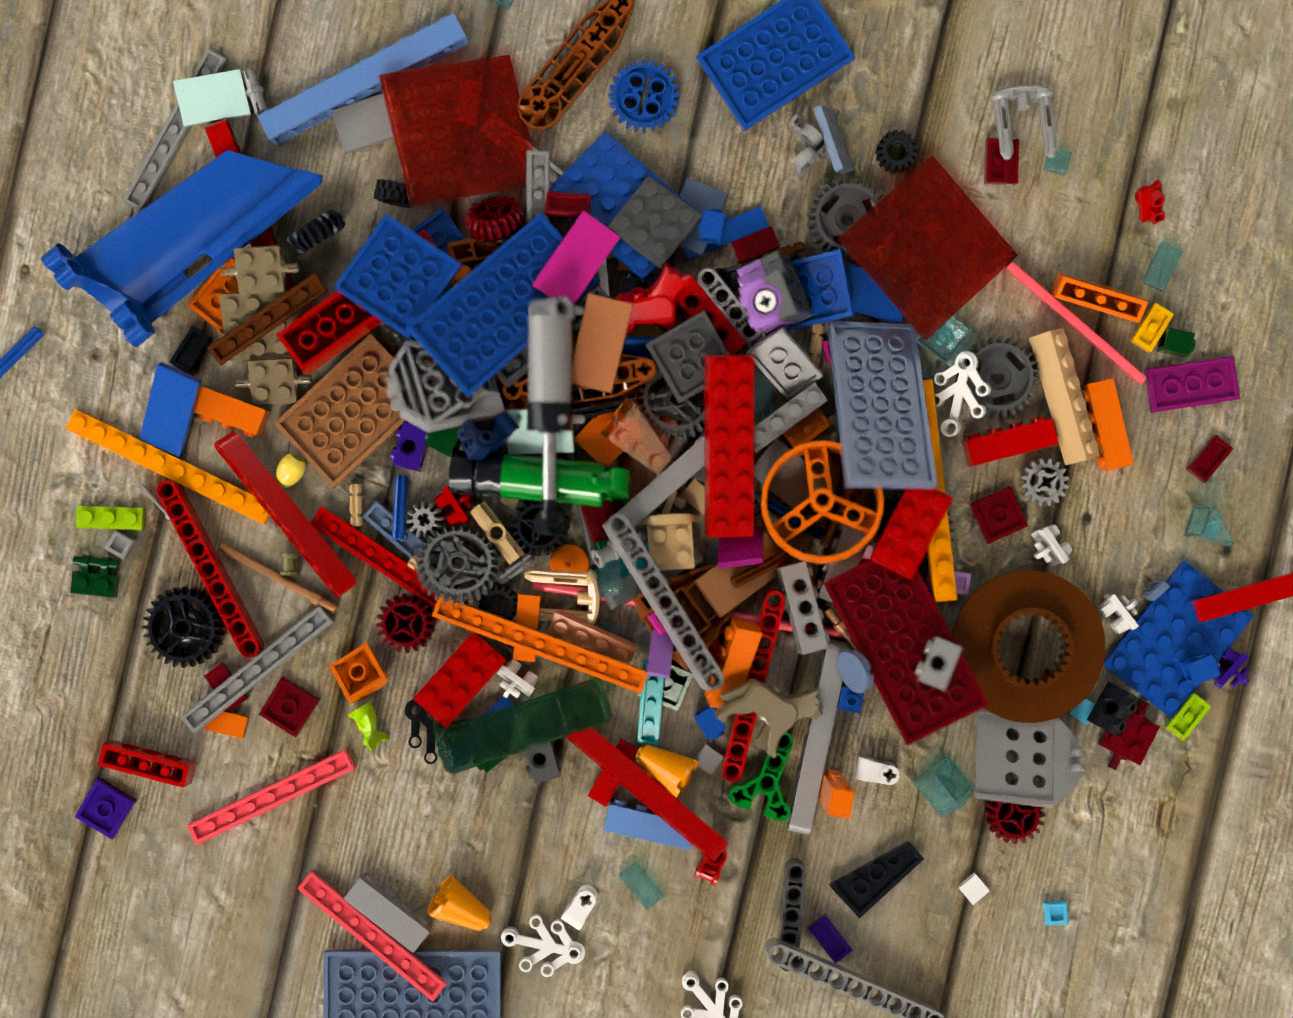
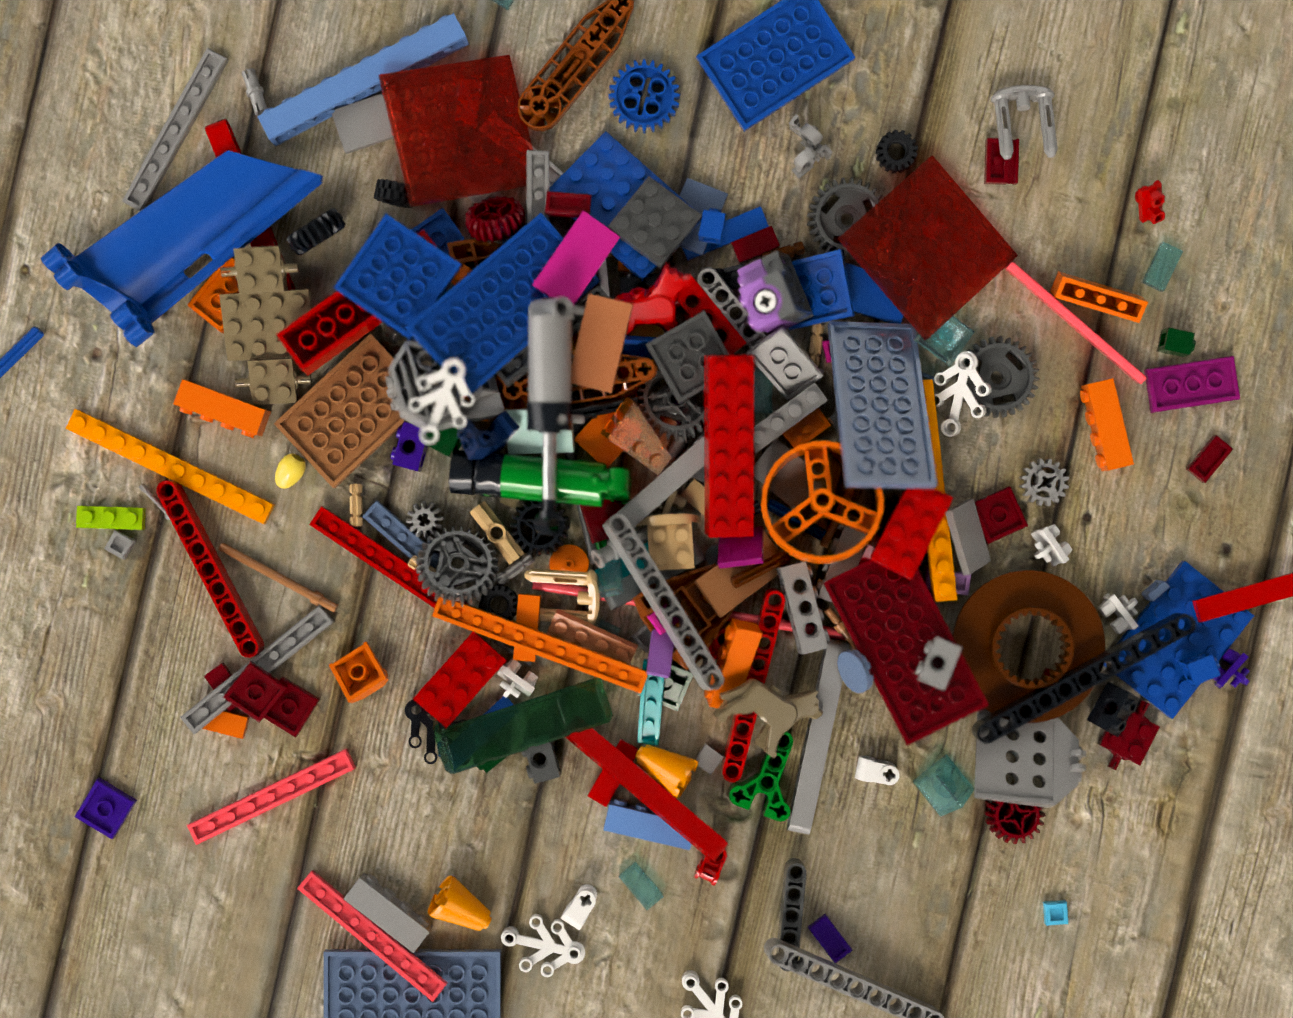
(95, 583): dark green plate -> none
(147, 763): red brick -> none
(170, 409): blue tile -> none
(191, 350): black tile -> none
(200, 630): black gear -> none
(212, 97): light aqua tile -> none
(255, 691): none -> dark red tile
(268, 318): reddish brown tile -> none
(285, 513): red beam -> none
(289, 563): olive bush -> none
(366, 722): lime animal -> none
(399, 507): blue axle -> none
(399, 615): dark red gear -> none
(443, 396): none -> white plant
(459, 515): red hips -> none
(709, 724): blue brick -> none
(834, 140): sand blue tile -> none
(836, 794): orange brick -> none
(850, 700): blue brick -> none
(873, 880): black wing -> none
(968, 536): none -> light grey tile
(973, 888): white tile -> none
(1010, 442): red brick -> none
(1059, 163): clear light blue tile -> none
(1064, 396): tan brick -> none
(1082, 711): medium azure tile -> none
(1094, 677): none -> black beam
(1152, 327): yellow plate -> none
(1188, 717): lime plate -> none
(1207, 526): clear light blue slope -> none

